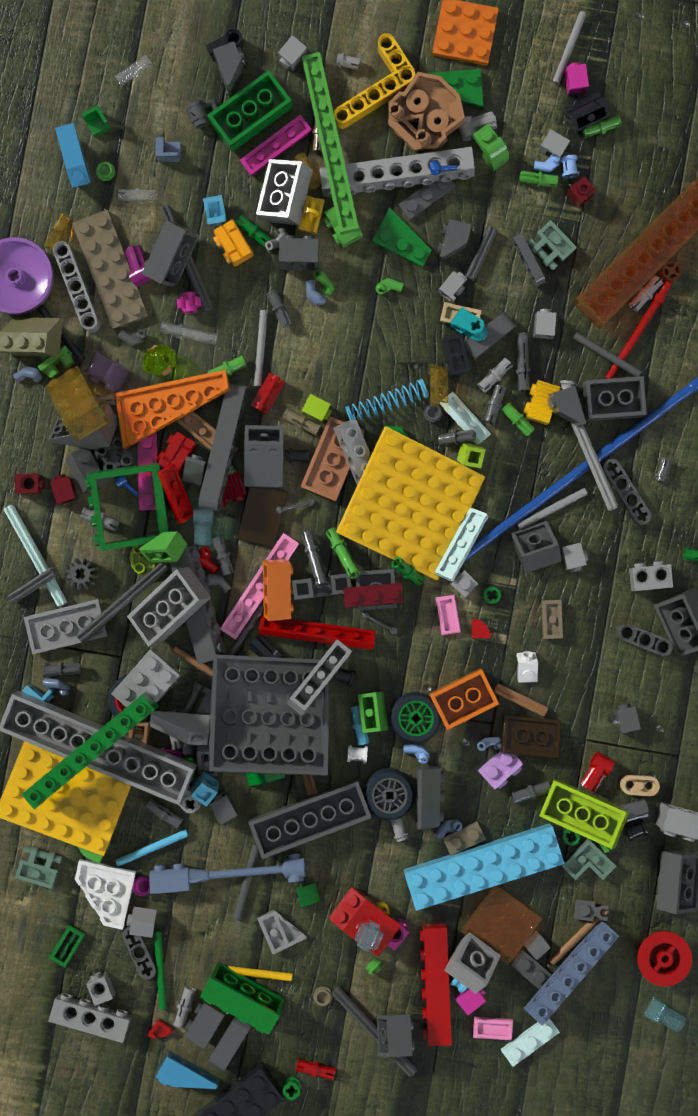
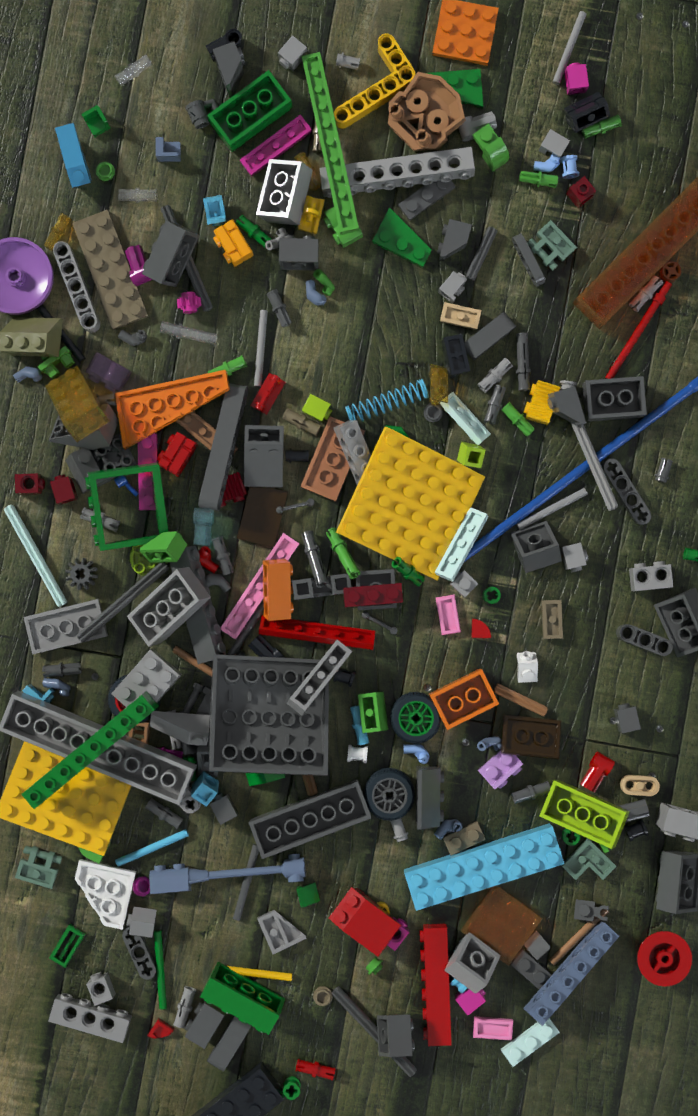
(32, 585): dark grey axle -> none
(159, 360): clear neon green hair -> none
(175, 493): red tile -> none
(181, 1073): dark azure slope -> none
(194, 470): dark grey slope -> none
(369, 936): clear light blue head -> none
(387, 285): bright green arm -> none
(436, 169): blue hand -> none
(457, 437): dark grey axle -> none
(469, 325): teal piece -> none
(544, 324): light grey brick -> none
(606, 354): dark grey bar -> none
(660, 1012): clear light blue piece -> none

